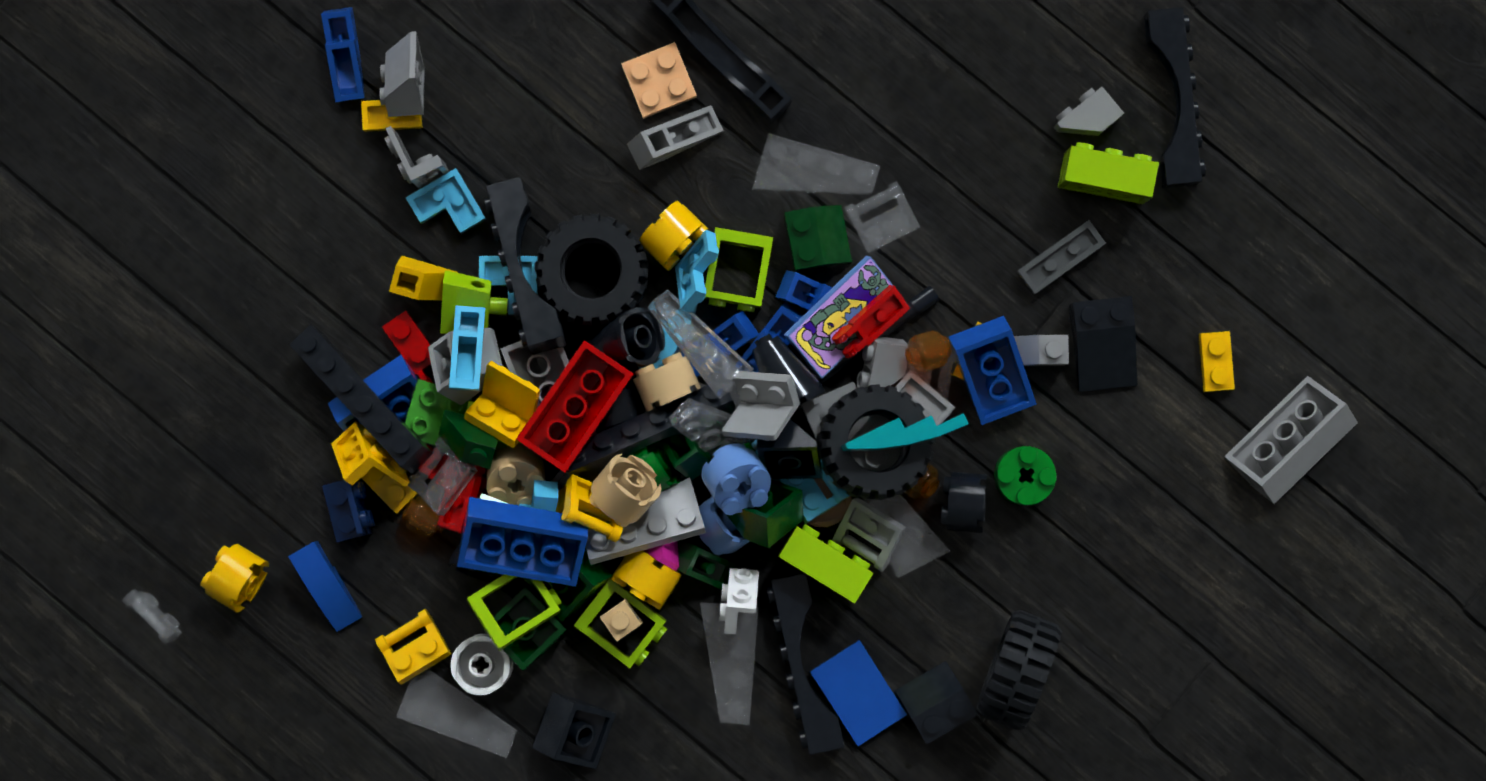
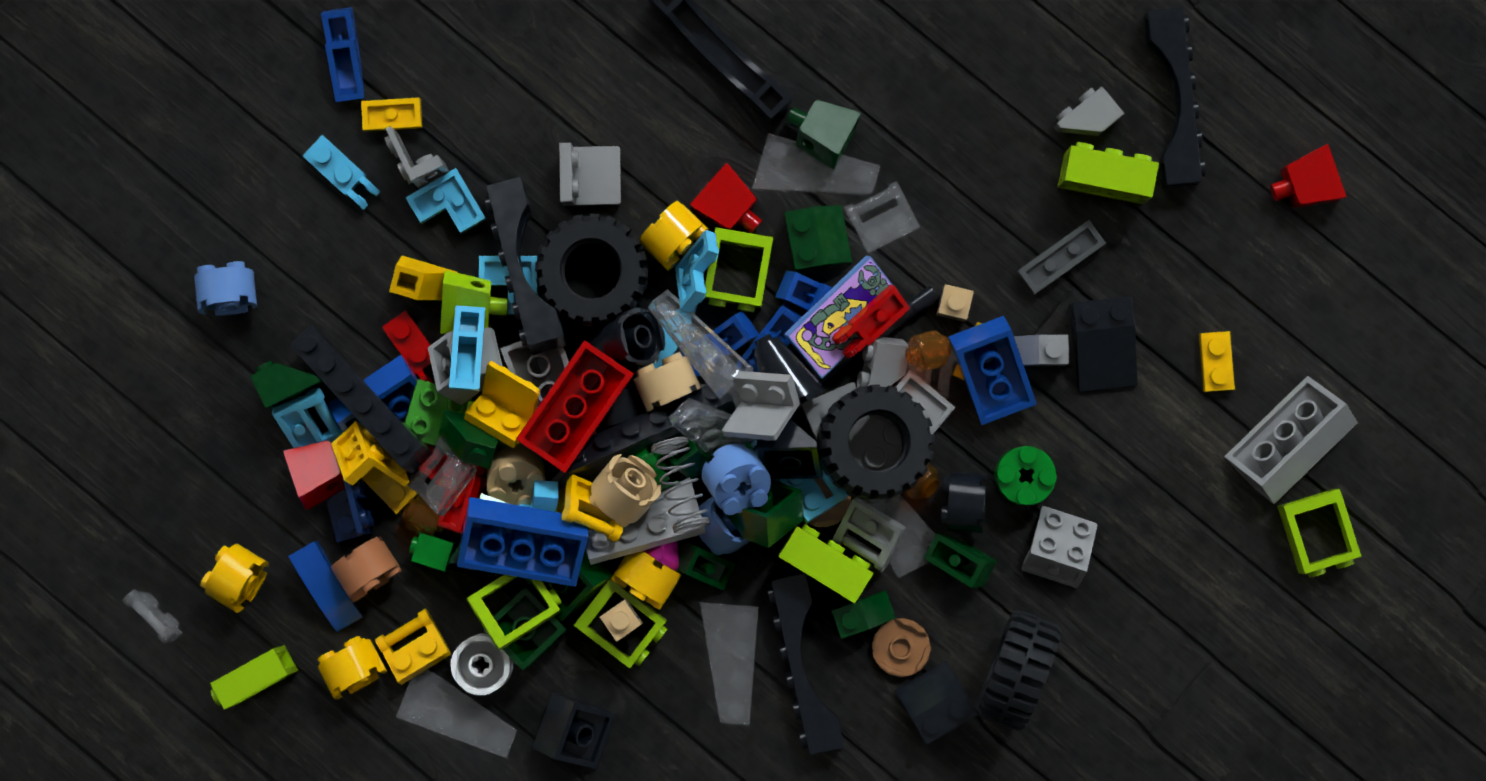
(225, 289): none -> medium blue brick
(253, 677): none -> lime window
(282, 383): none -> dark green slope
(299, 424): none -> medium azure plate
(314, 472): none -> torso
(339, 169): none -> medium azure hinge
(351, 667): none -> yellow brick
(366, 568): none -> nougat brick
(403, 78): light grey slope -> none
(432, 551): none -> green brick
(589, 175): none -> light grey bracket
(659, 80): light nougat plate -> none
(665, 447): none -> light grey piece
(674, 137): light grey slope -> none
(727, 201): none -> red torso
(740, 596): white bracket -> none
(824, 130): none -> torso
(858, 693): blue tile -> none
(863, 614): none -> dark green slope
(895, 435): teal slope -> none
(901, 647): none -> medium nougat tile
(954, 303): none -> tan brick
(960, 560): none -> dark green slope
(1060, 547): none -> light grey bracket
(1296, 544): none -> lime window
(1310, 180): none -> red torso

